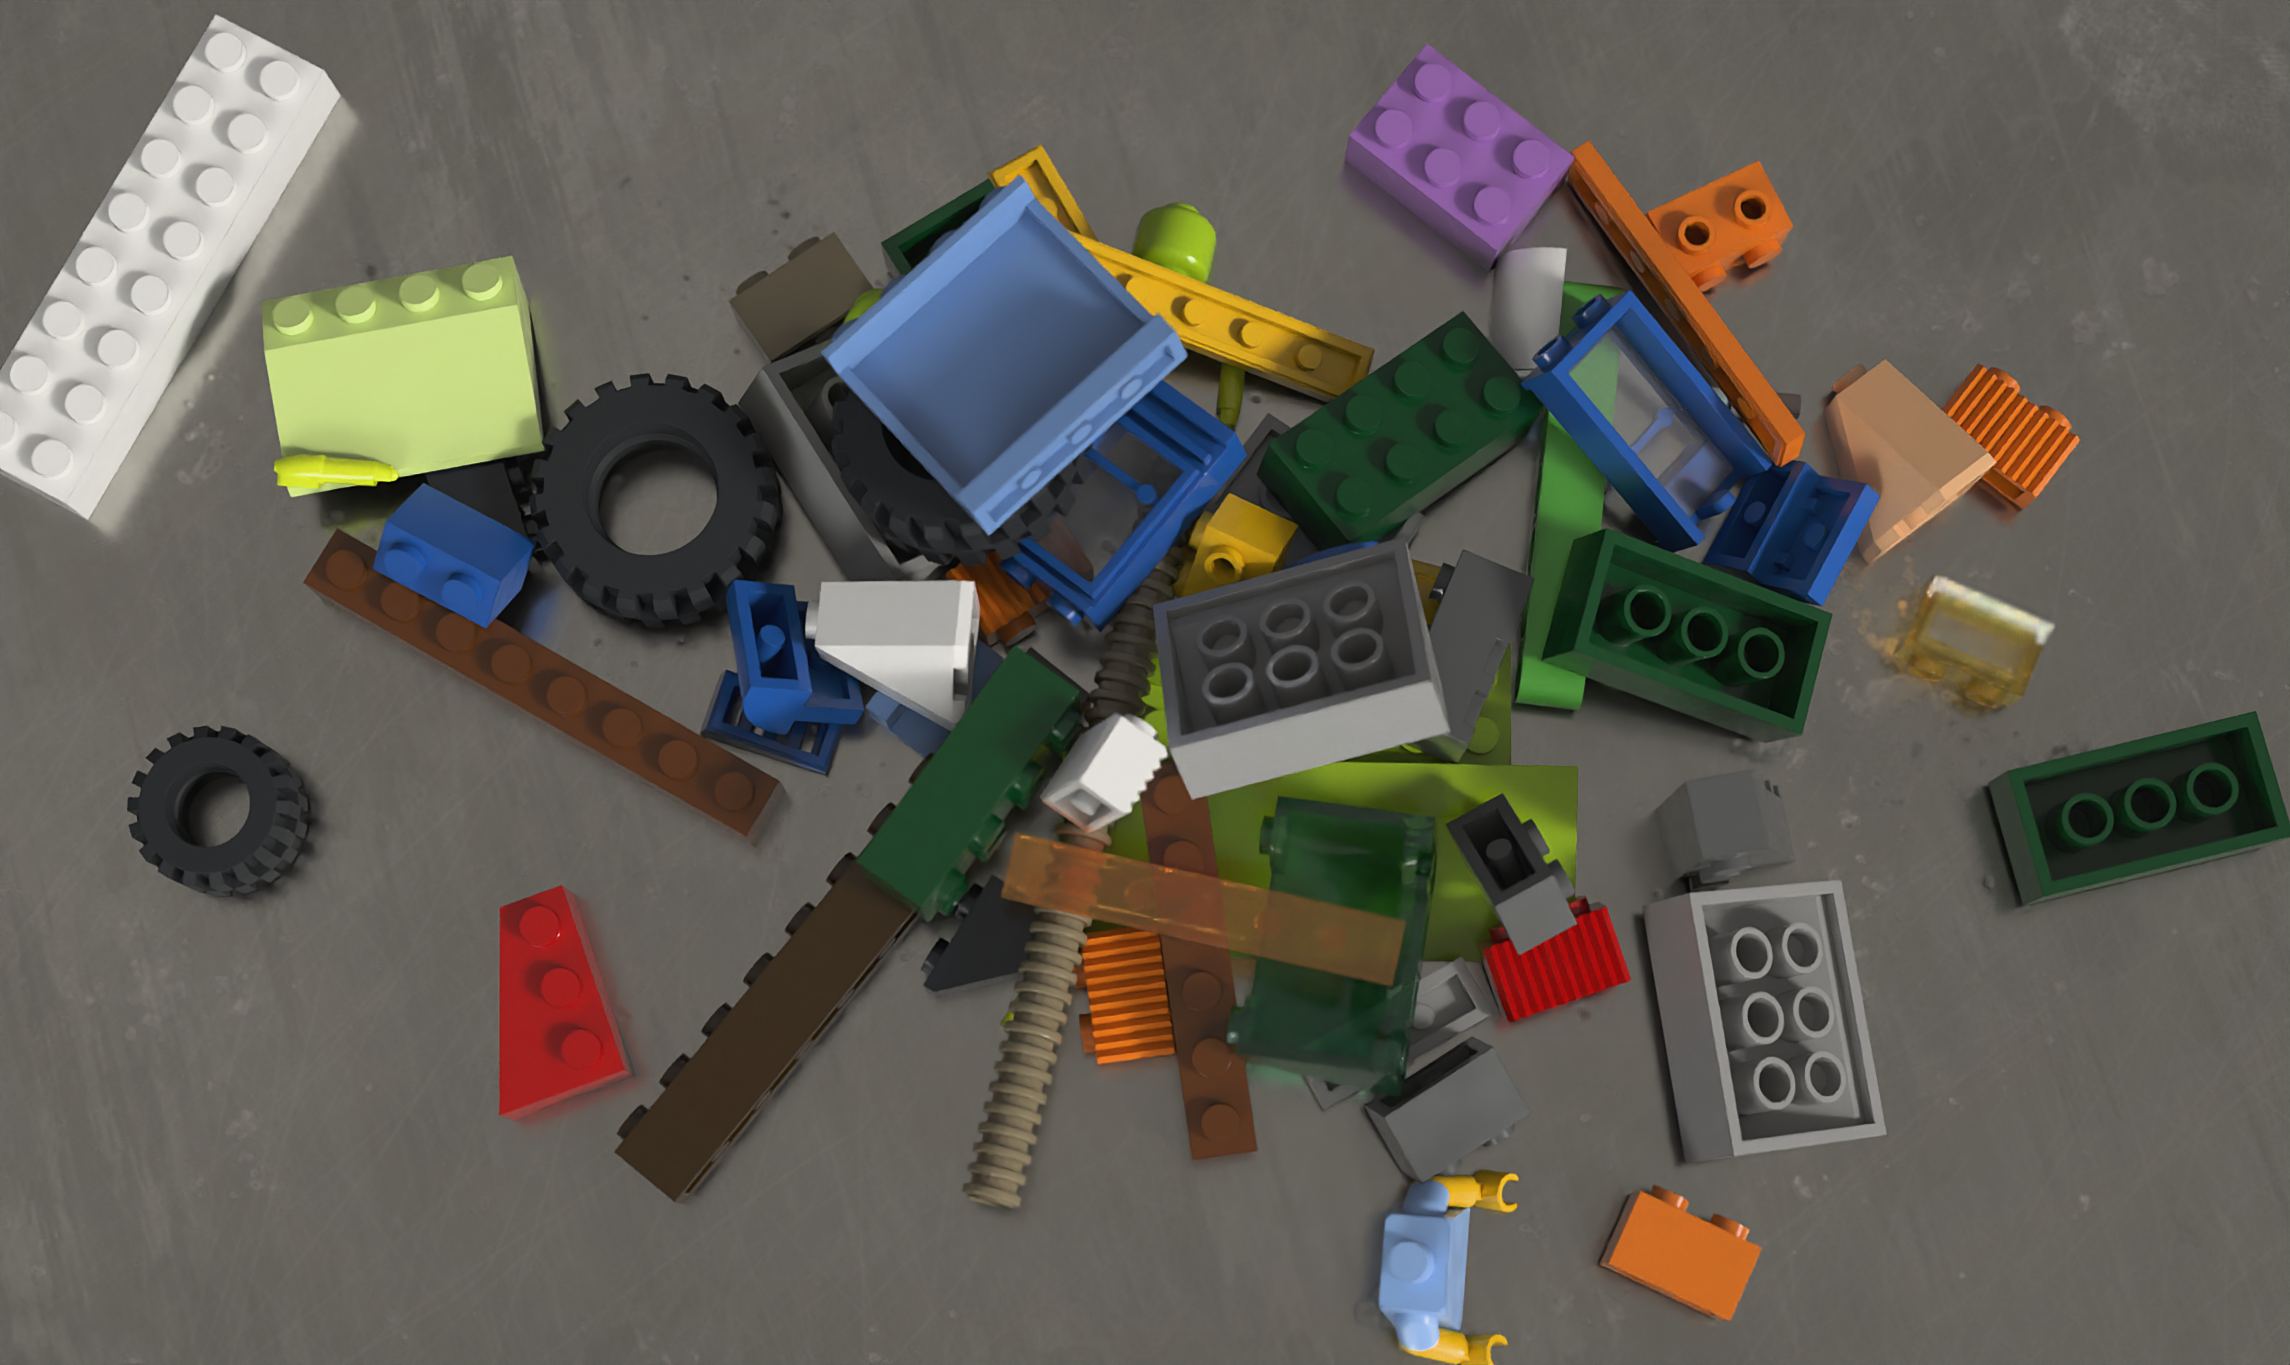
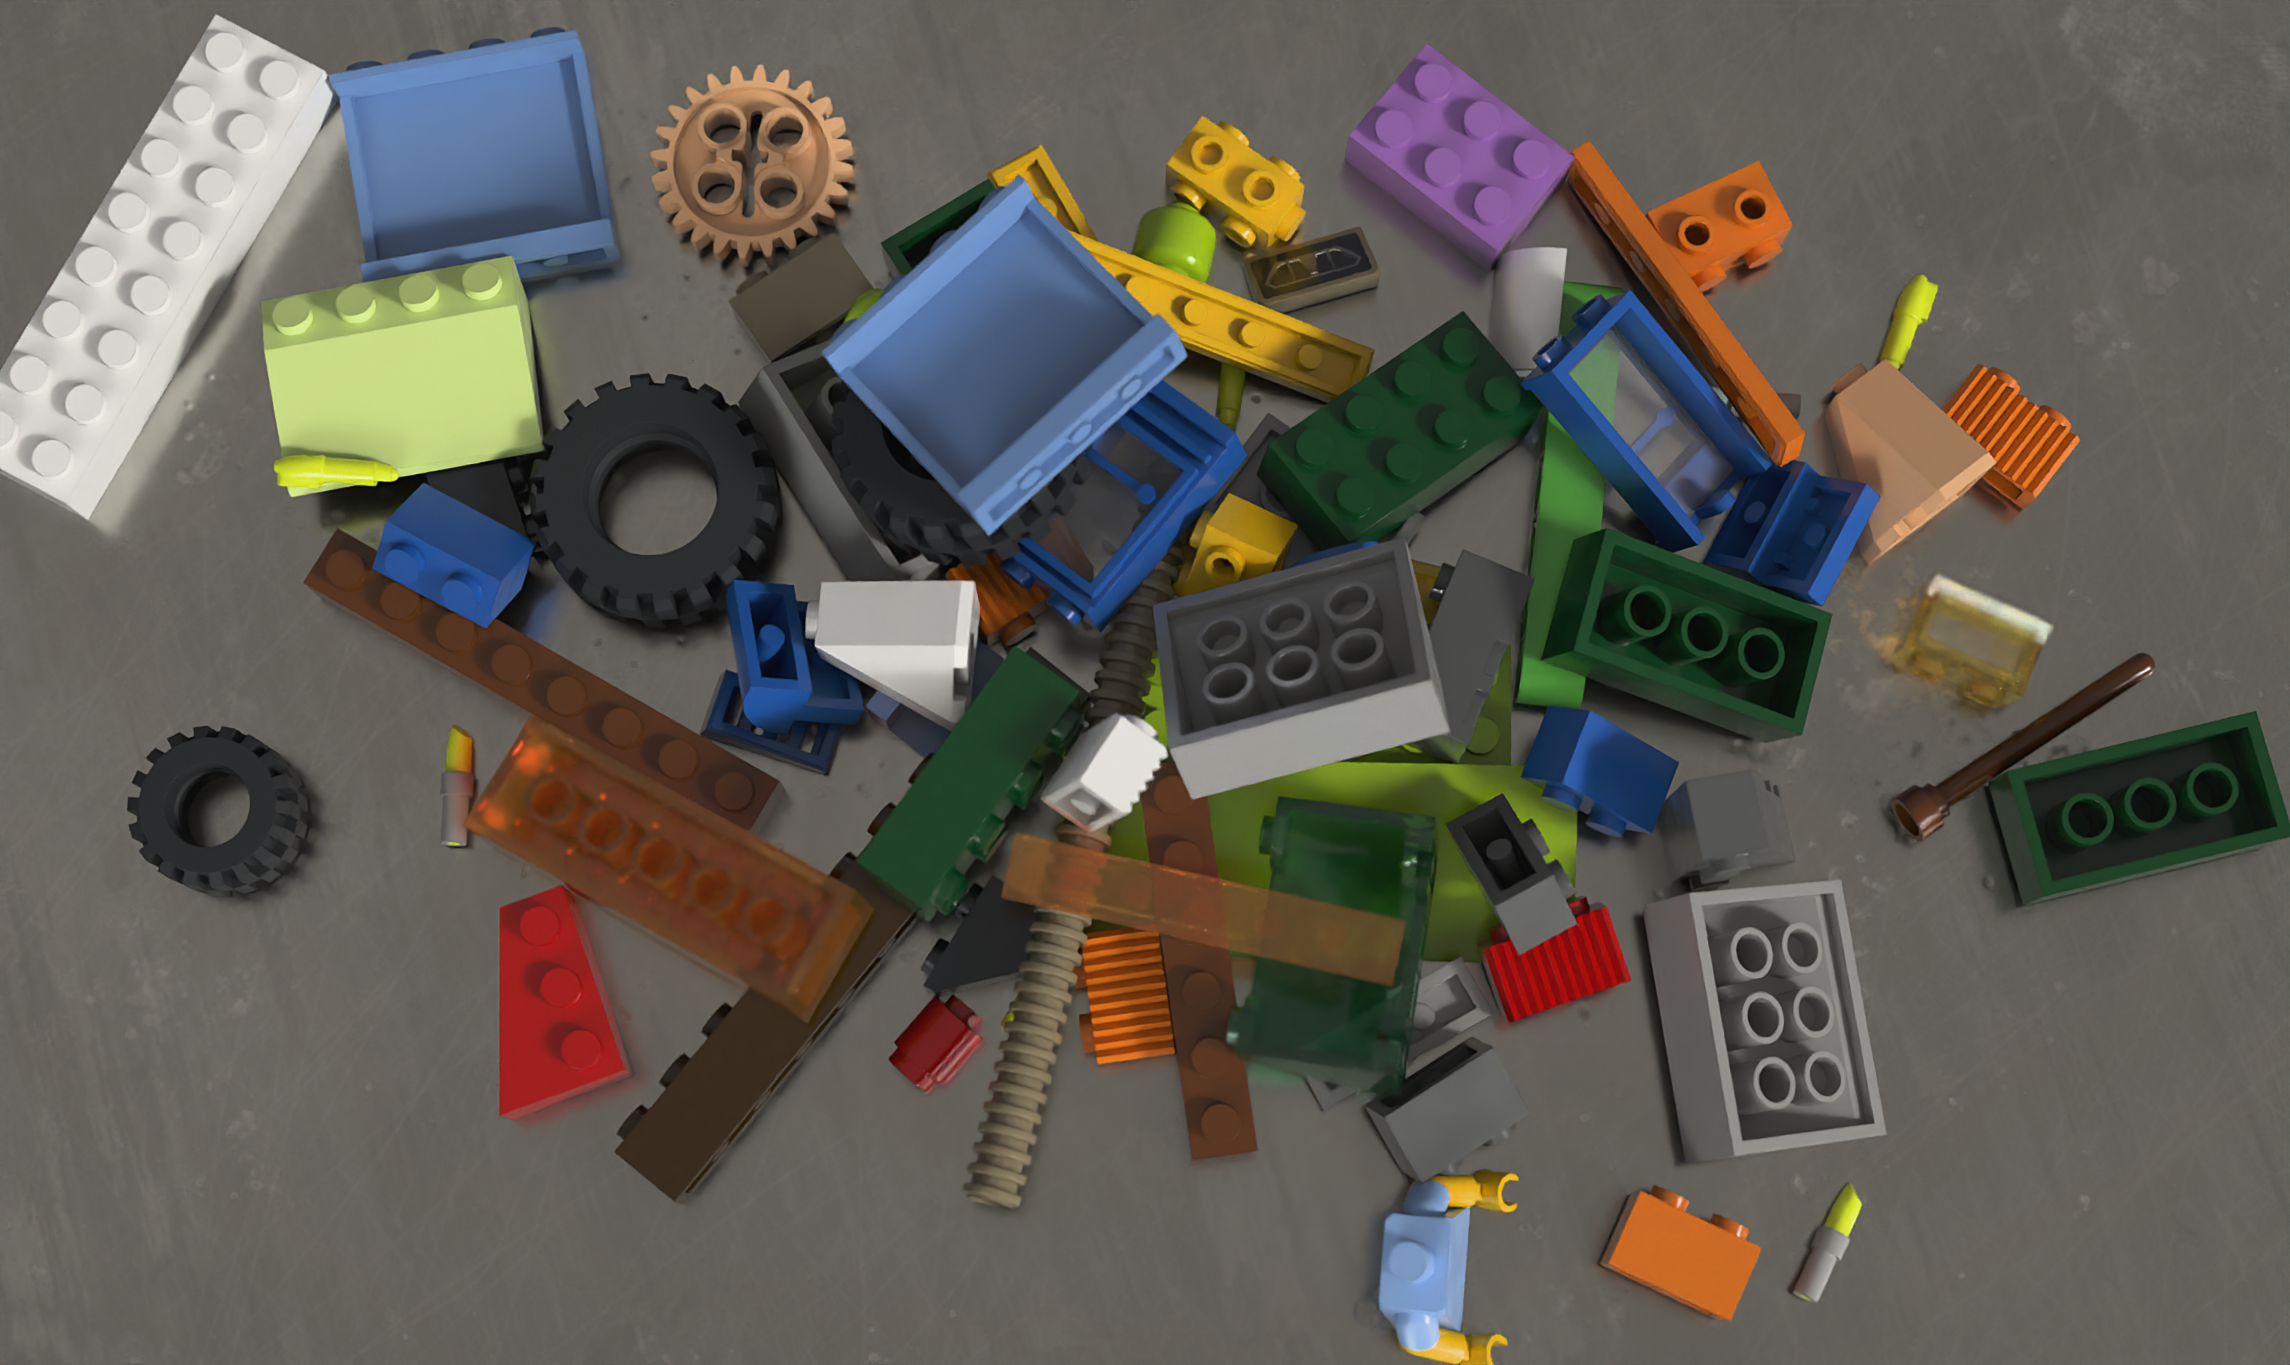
(456, 787): none -> light grey piece
(479, 158): none -> medium blue panel
(670, 867): none -> clear orange brick
(697, 163): none -> light nougat gear
(936, 1042): none -> red brick
(1236, 185): none -> yellow brick
(1312, 271): none -> slope
(1599, 770): none -> blue brick
(1828, 1245): none -> light grey piece
(1911, 310): none -> neon yellow piece
(1924, 808): none -> reddish brown piece

